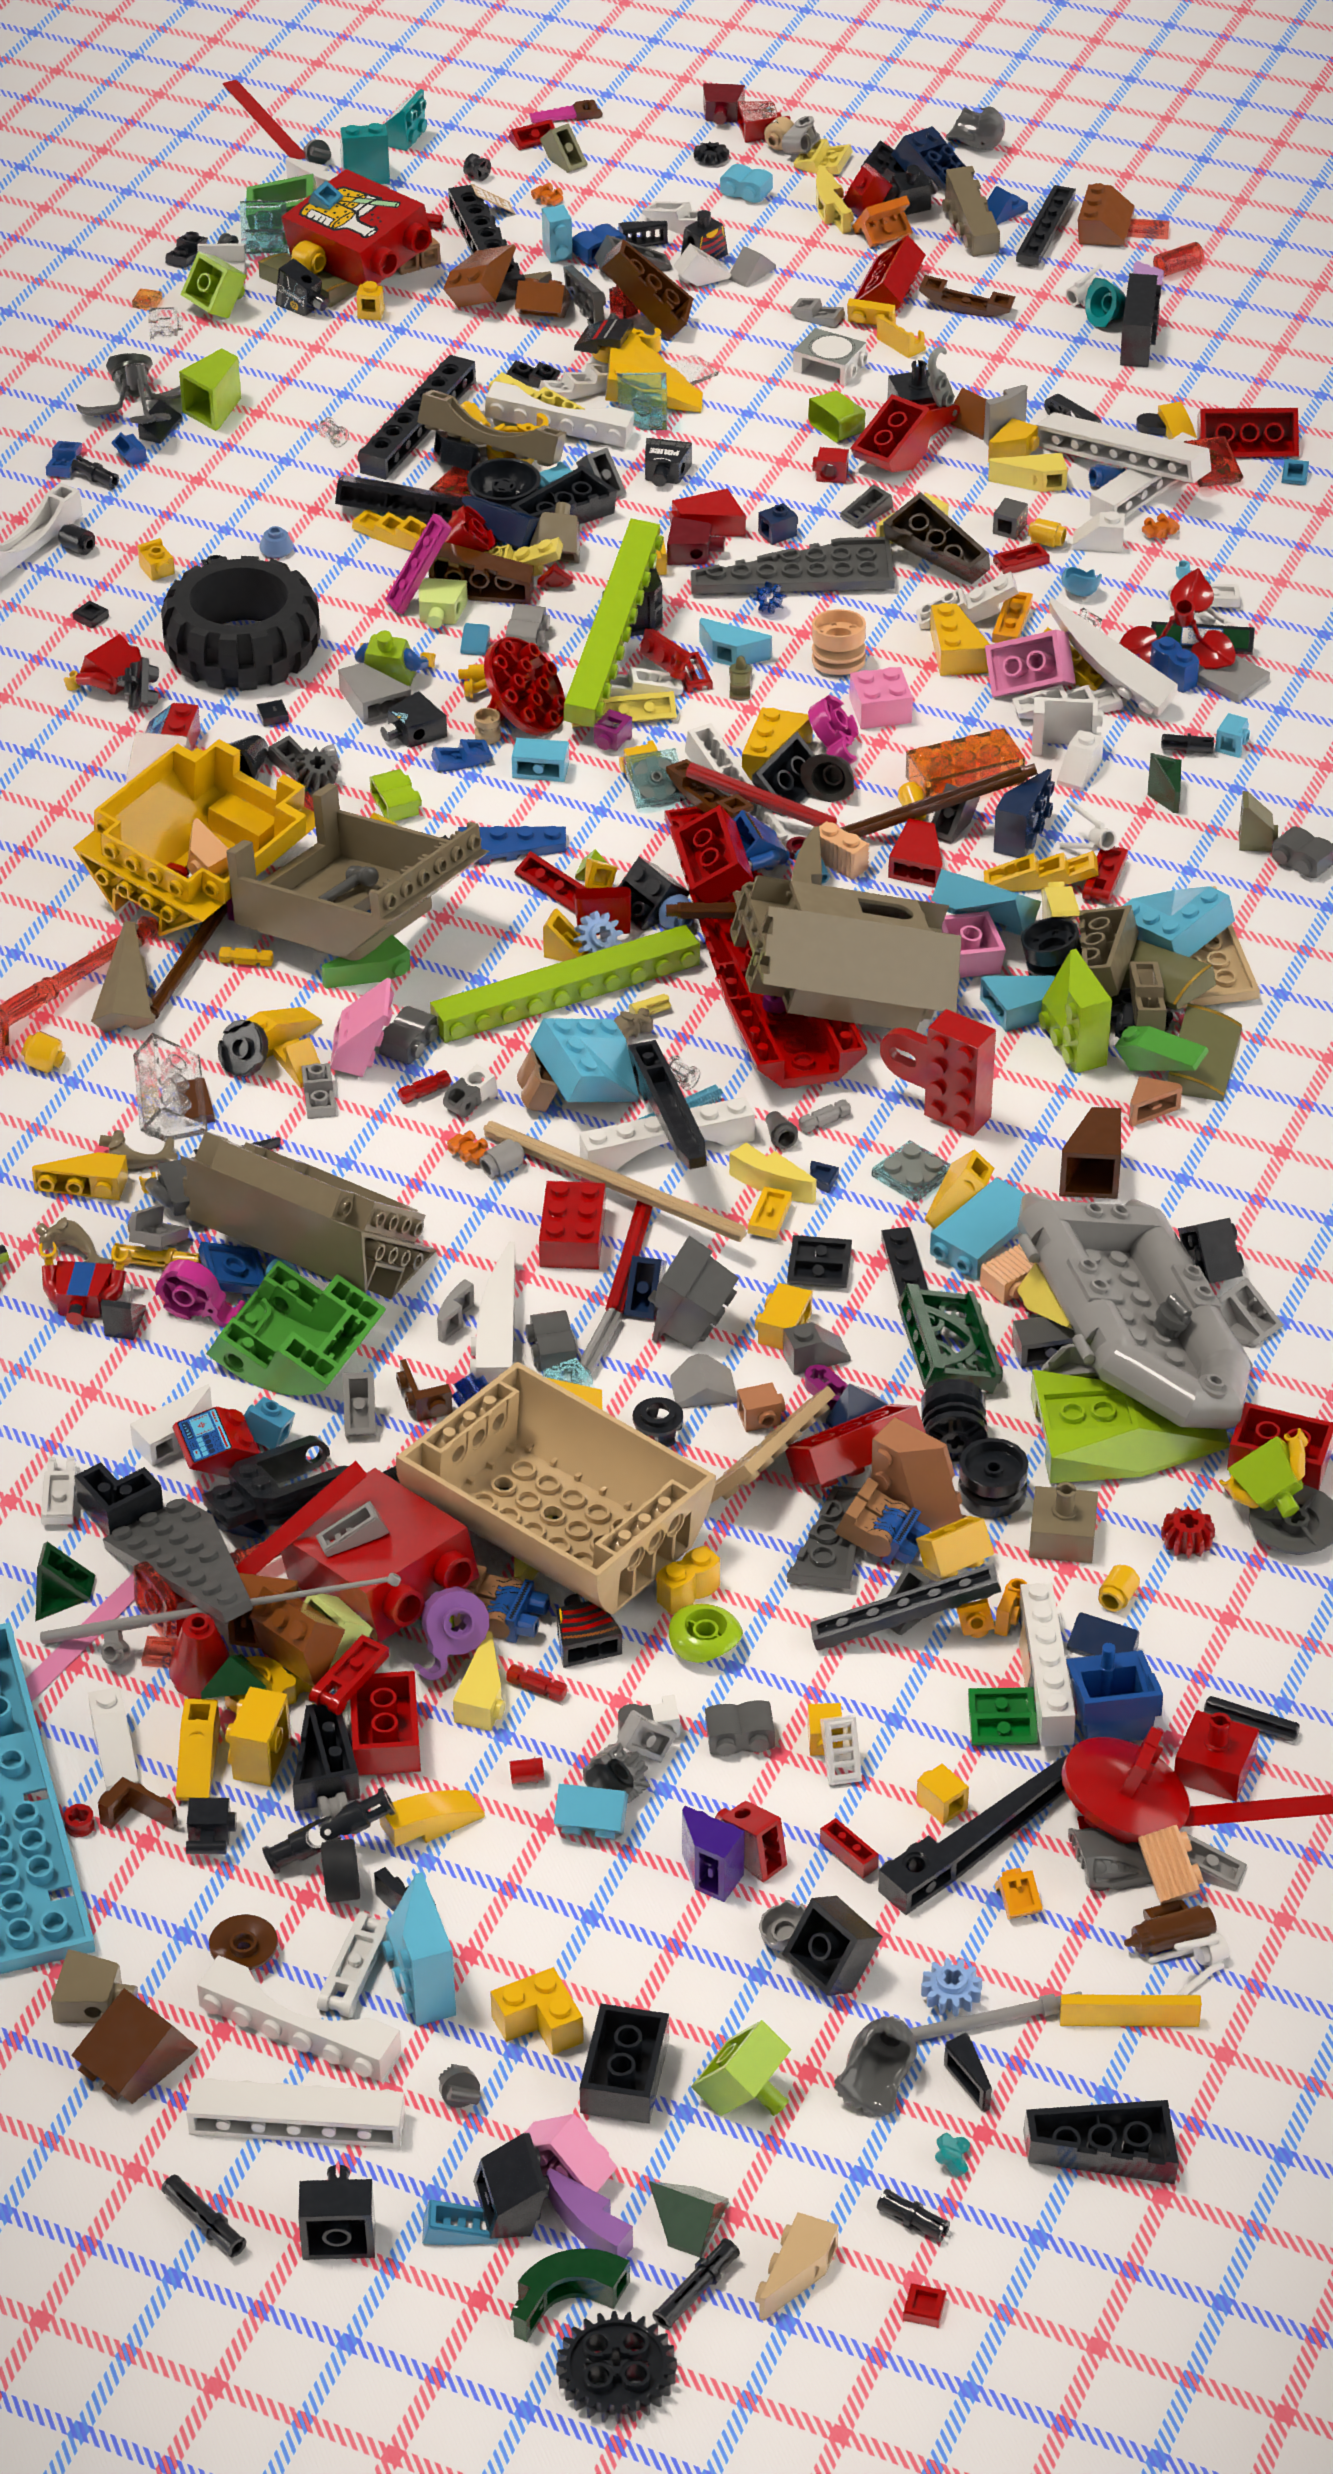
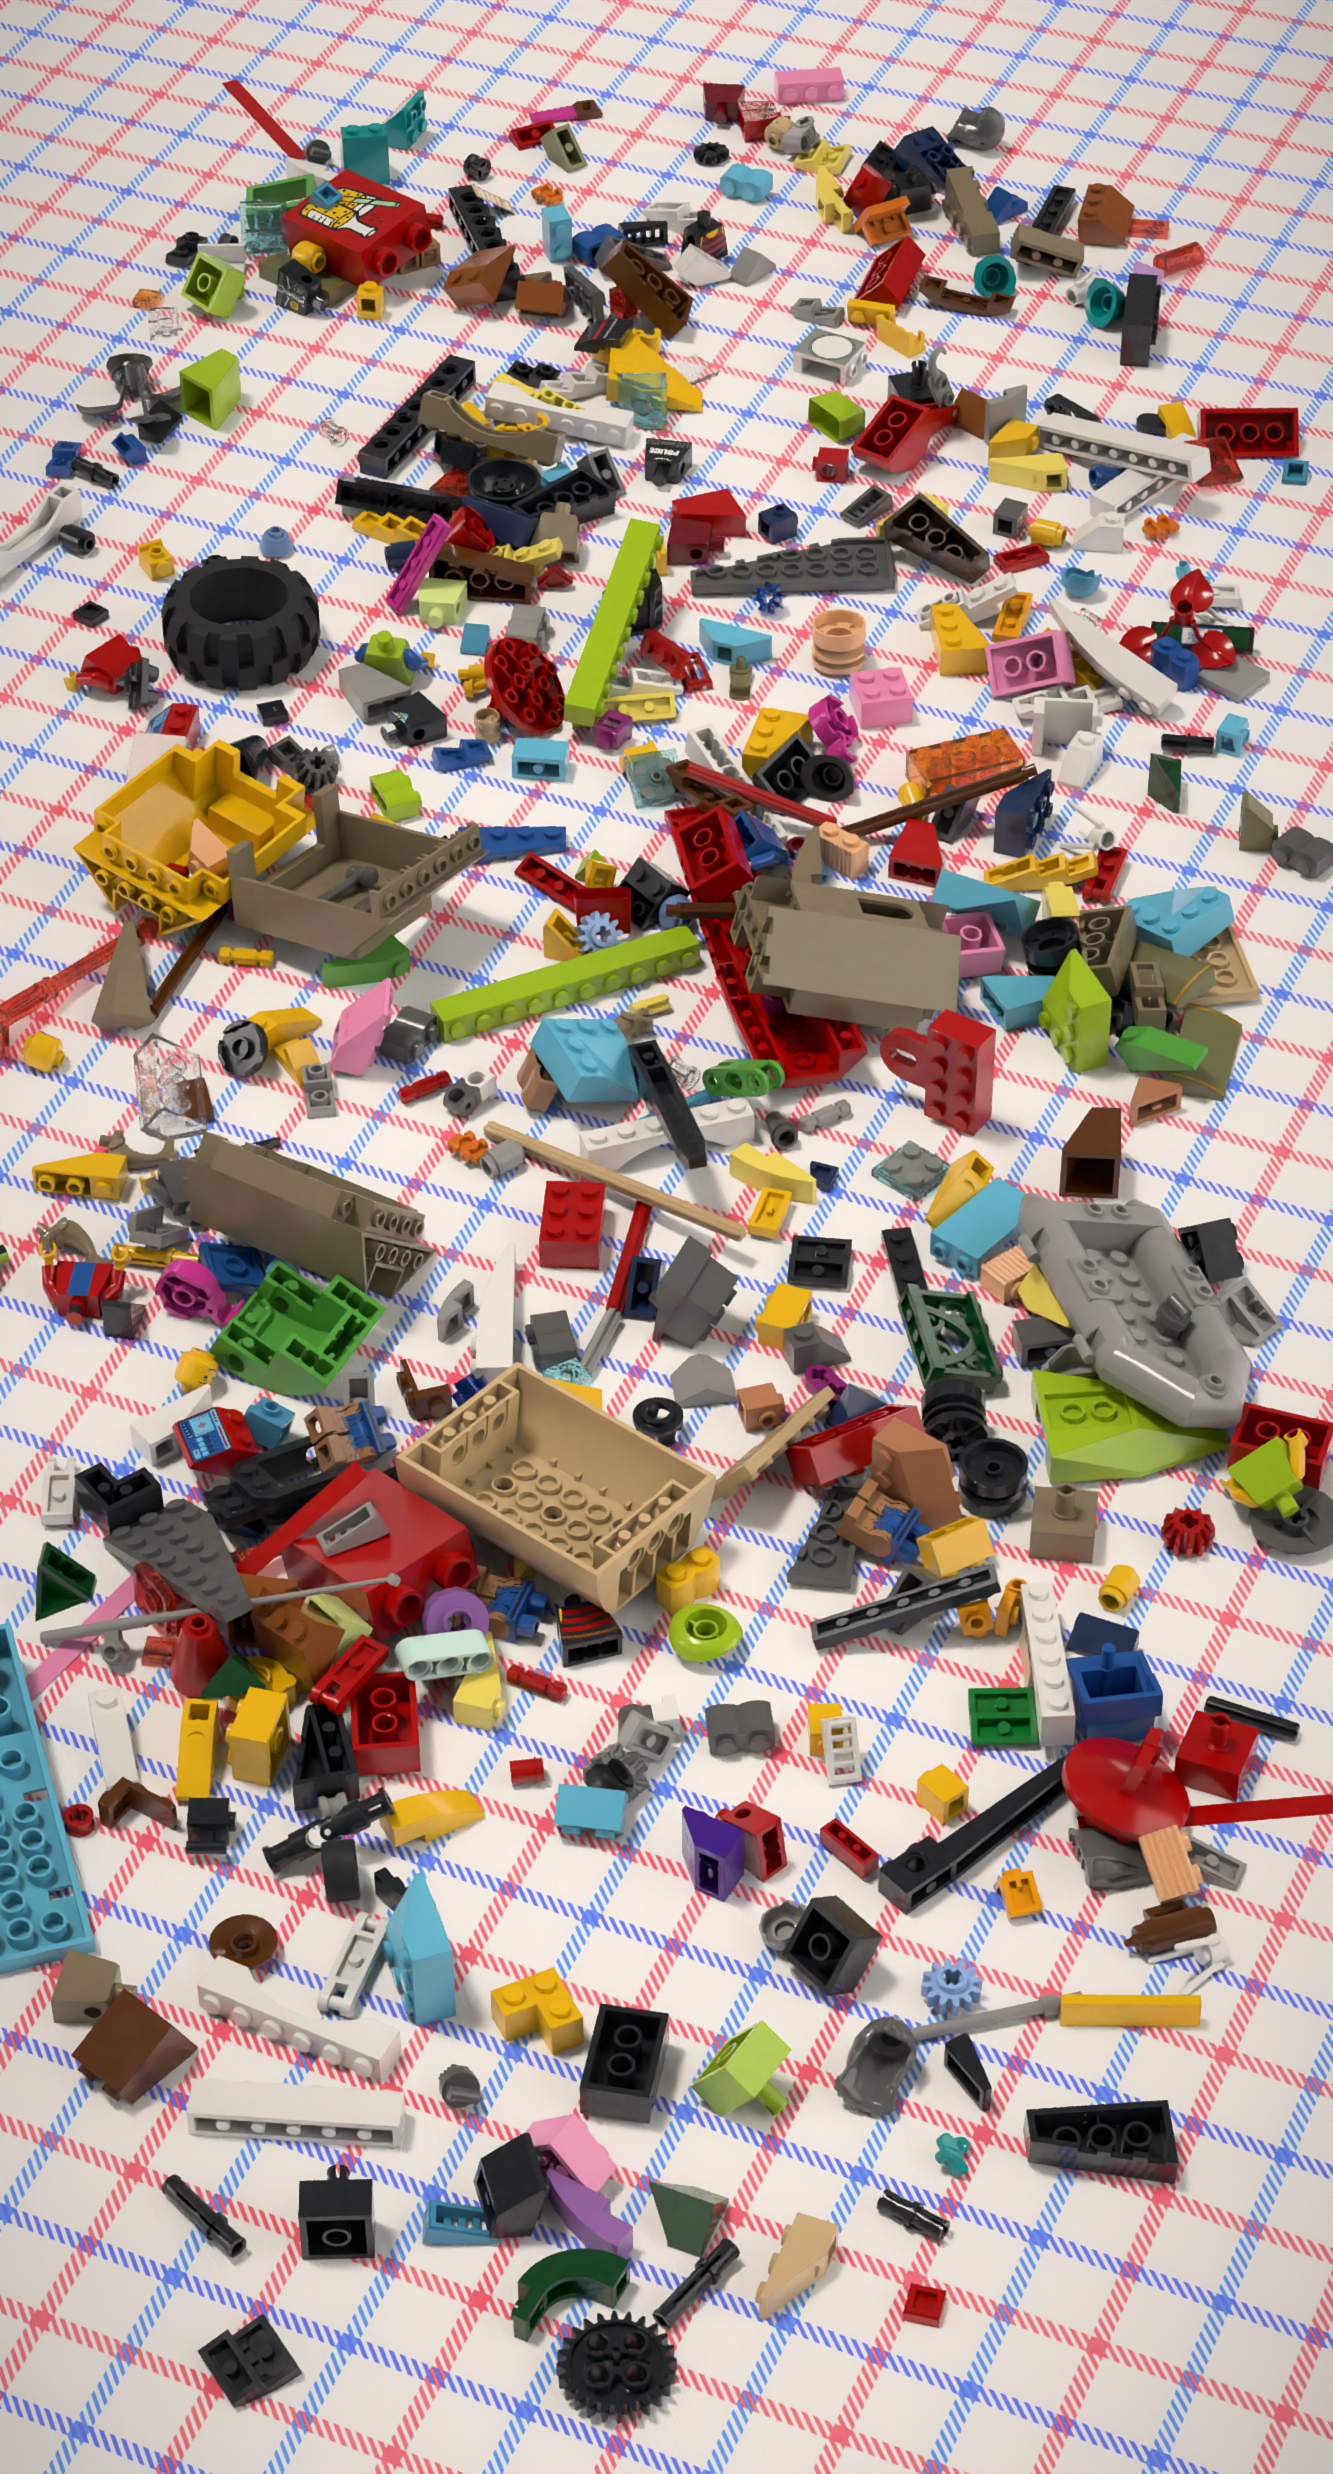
(195, 1369): none -> yellow head
(249, 2362): none -> black slope
(349, 1434): none -> hips
(398, 553): none -> dark blue brick
(444, 1654): none -> light aqua beam
(743, 1077): none -> bright green piece
(809, 85): none -> bright pink brick
(994, 274): none -> teal piece
(1047, 250): none -> dark tan piece

